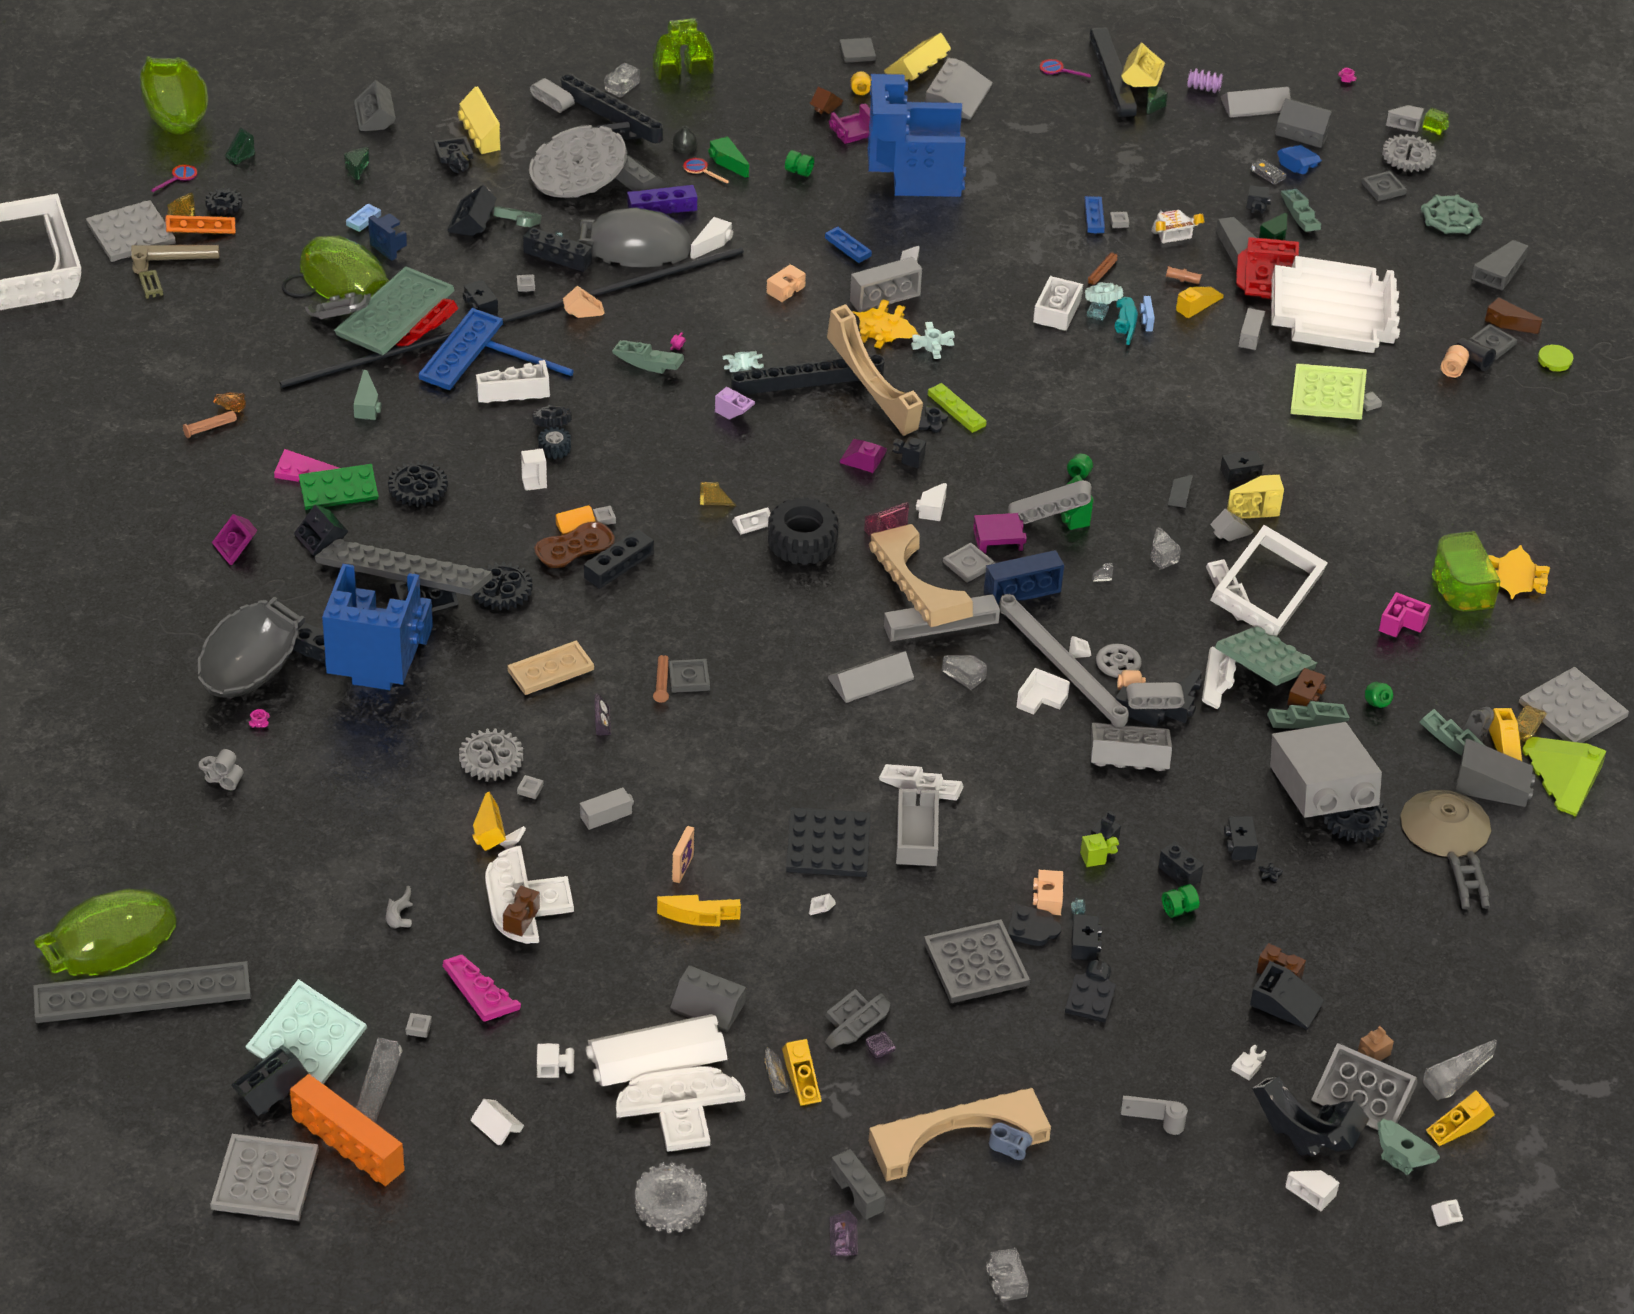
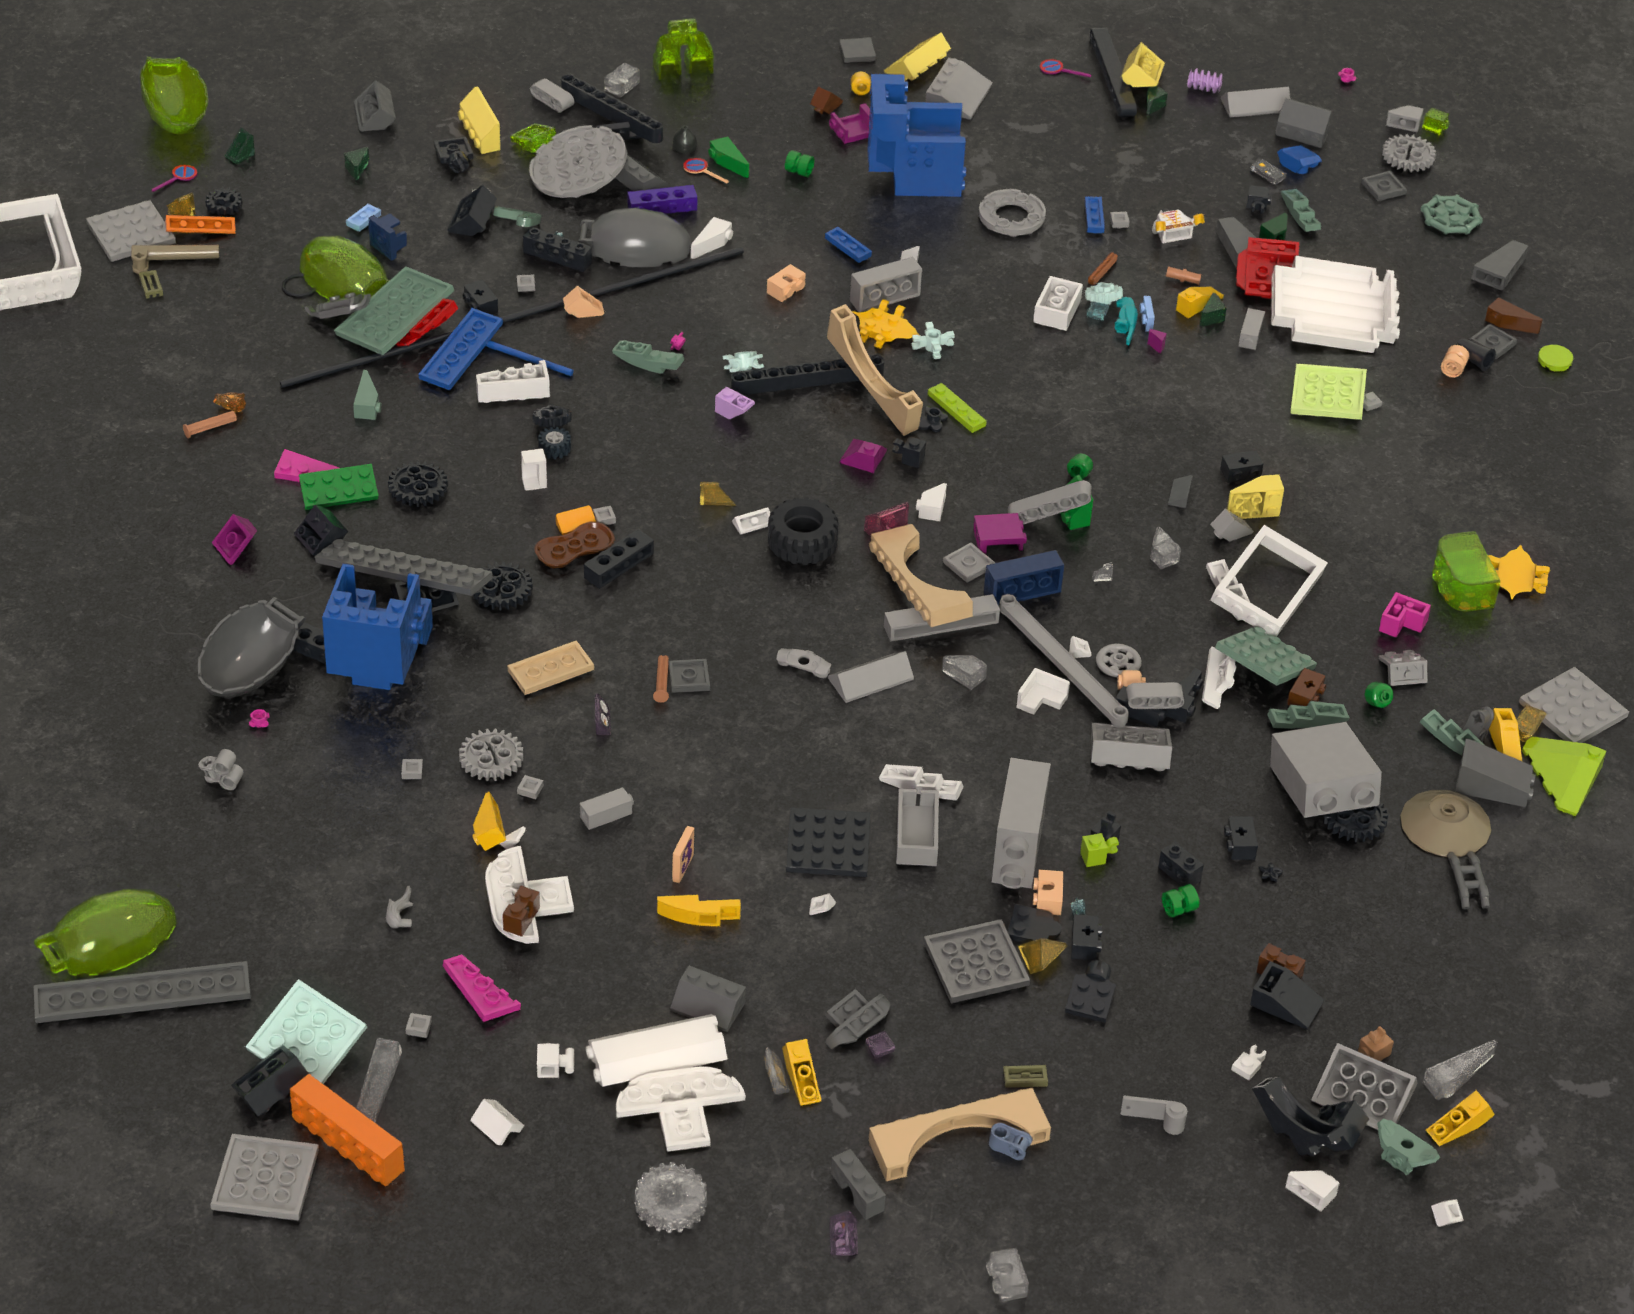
(412, 768): none -> light grey plate
(533, 136): none -> clear neon green plate
(816, 664): none -> light grey piece
(996, 199): none -> light grey plate
(1020, 823): none -> light grey brick
(1024, 1078): none -> olive tile
(1040, 953): none -> clear yellow slope
(1157, 340): none -> magenta slope
(1213, 312): none -> clear green slope
(1405, 668): none -> light grey bracket

